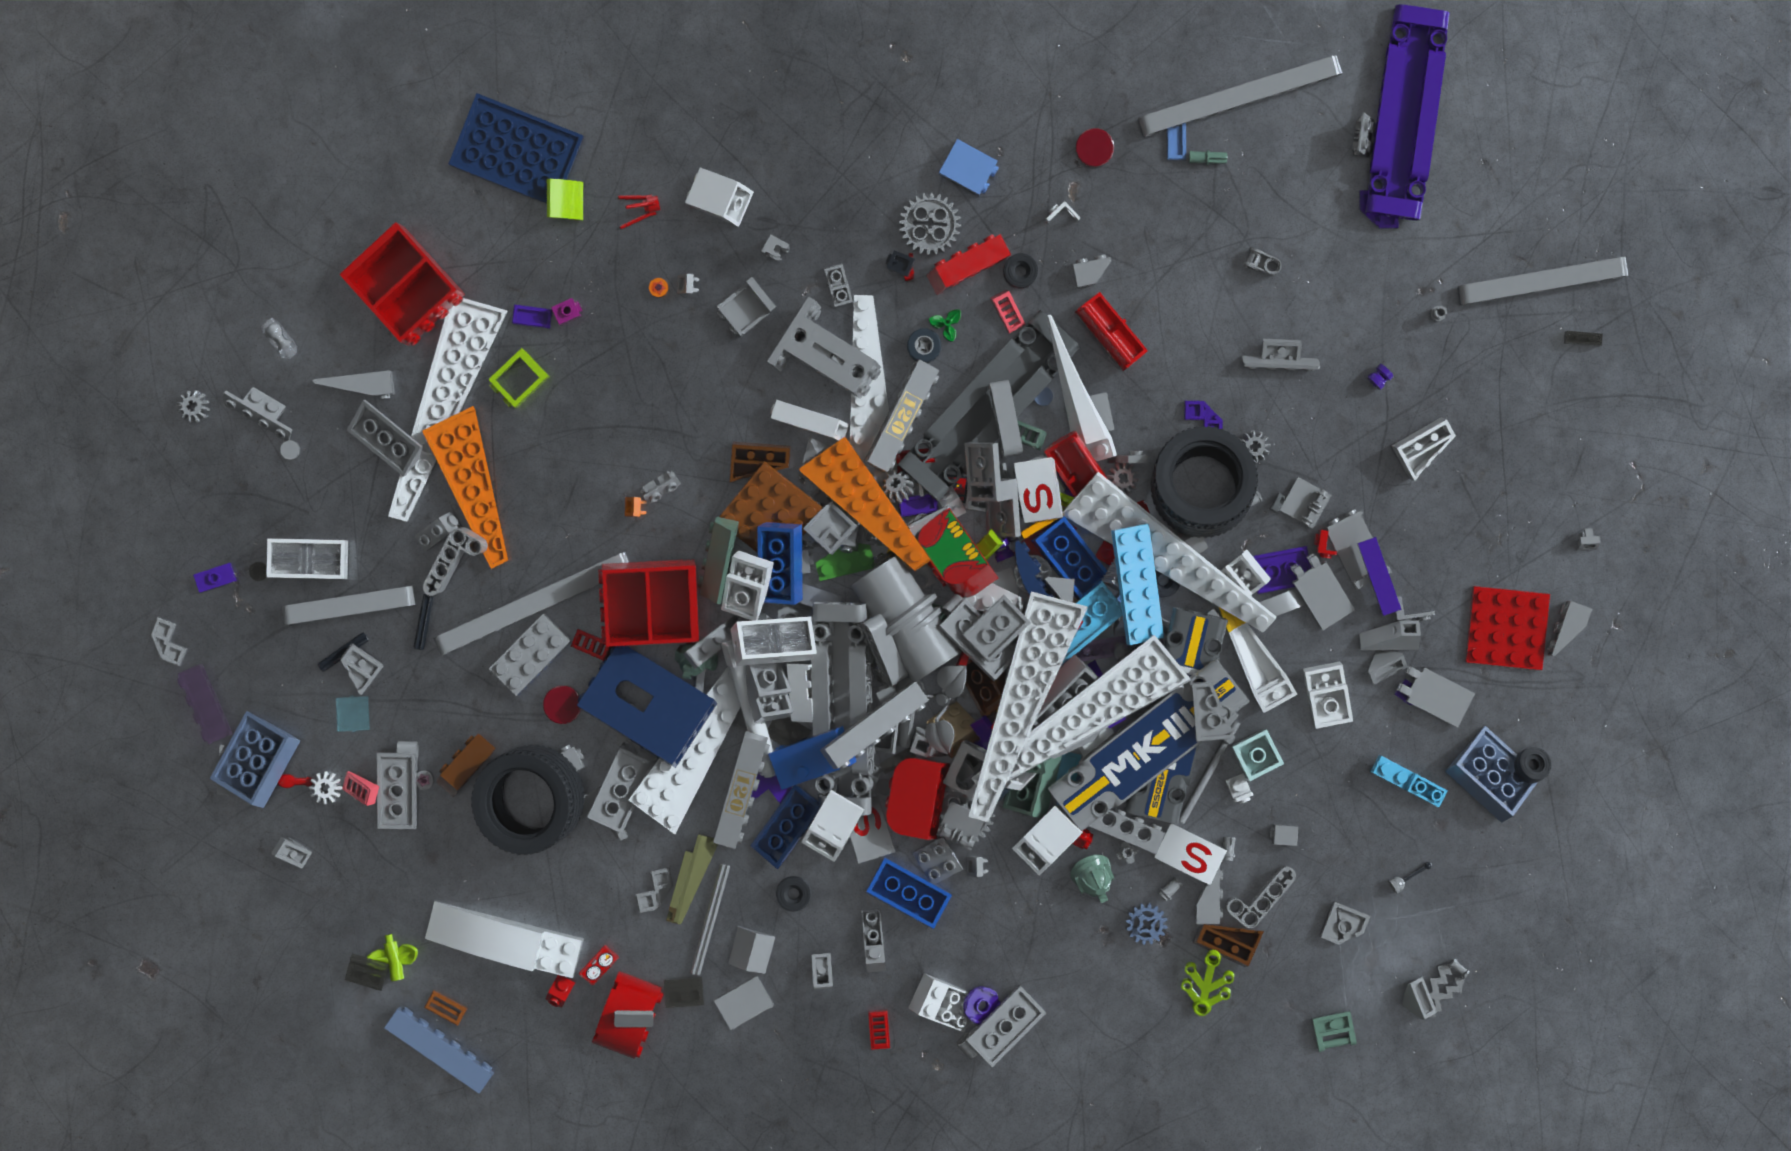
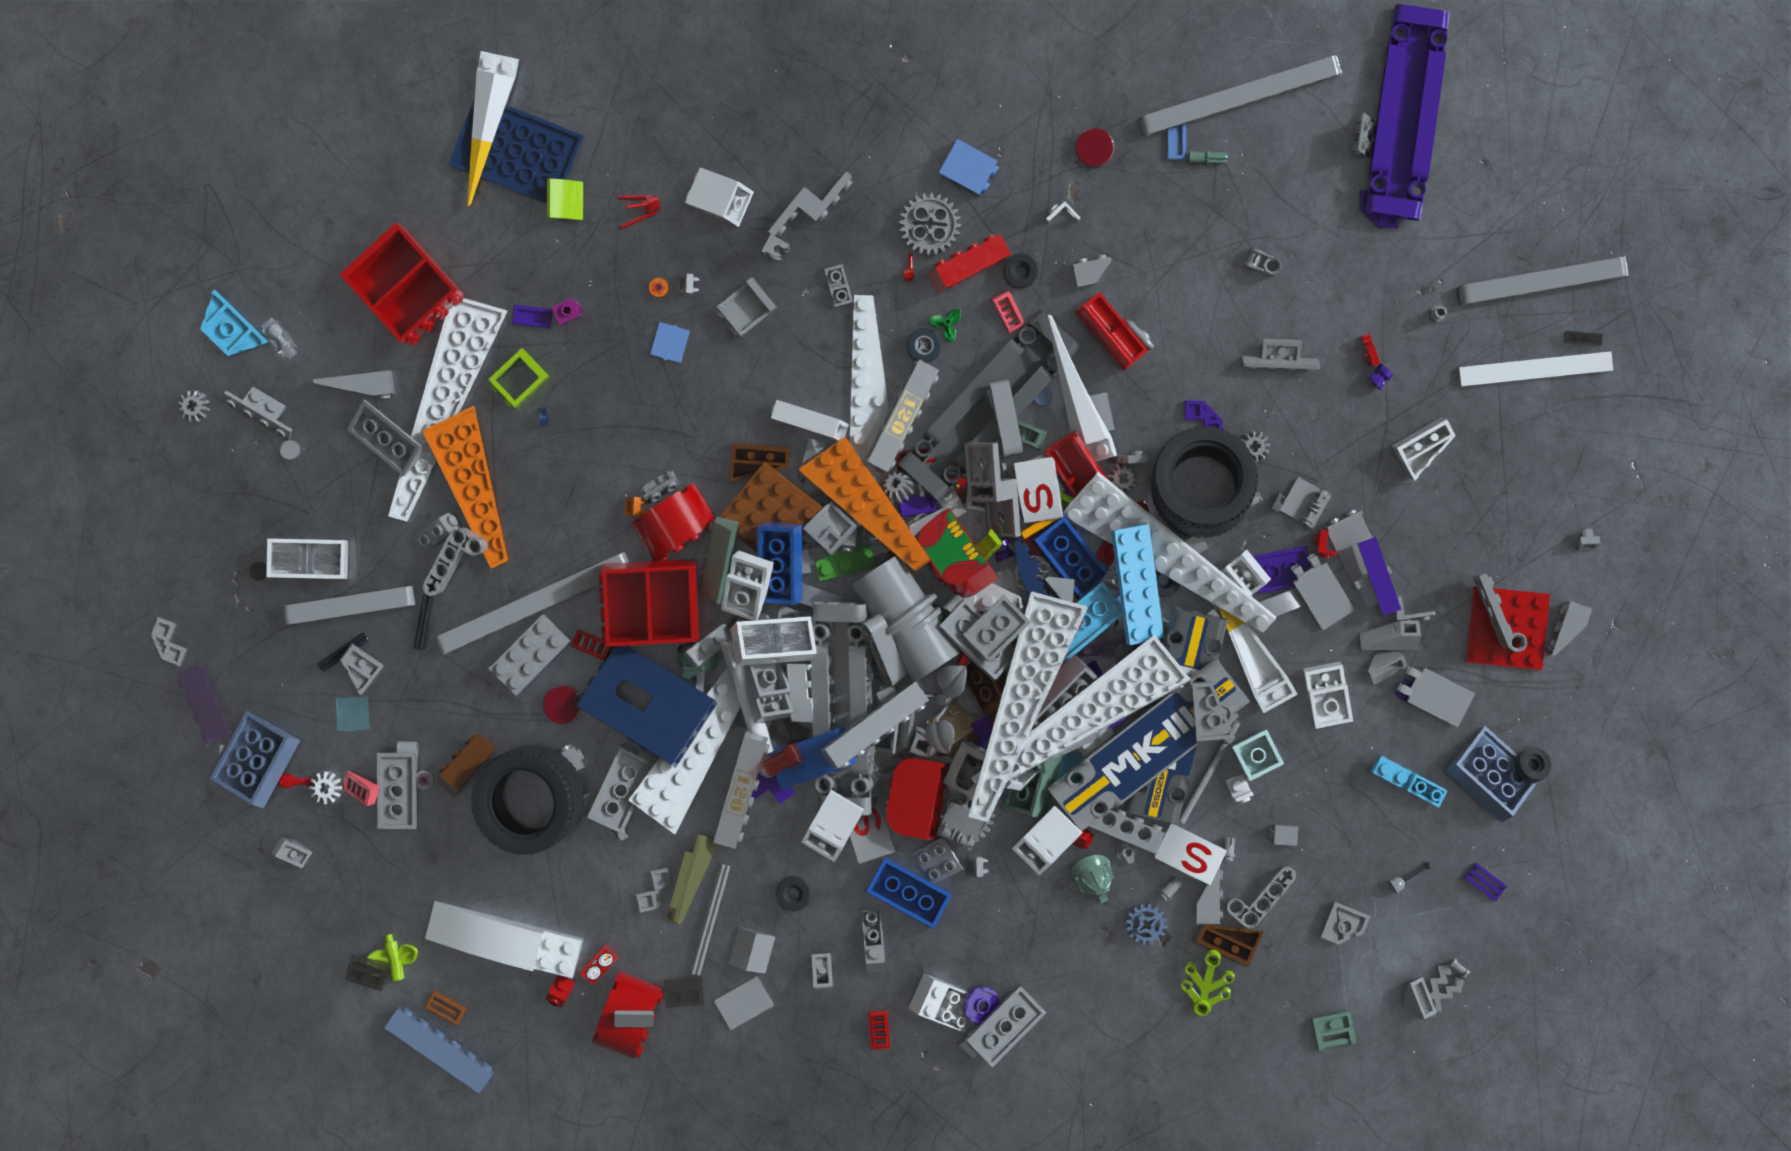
(215, 577): dark purple plate -> none
(229, 328): none -> medium azure wing
(493, 86): none -> white plate
(543, 417): none -> dark blue tile
(670, 342): none -> medium blue piece
(673, 523): none -> red cylinder
(786, 758): none -> clear red piece
(786, 826): dark blue slope -> none
(811, 205): none -> light grey bracket
(824, 353): light grey brick -> none
(900, 263): black bracket -> none
(1141, 335): none -> light grey piece
(1370, 355): none -> red plate
(1492, 605): none -> light grey hinge
(1498, 891): none -> dark purple tile
(1535, 368): none -> white tile

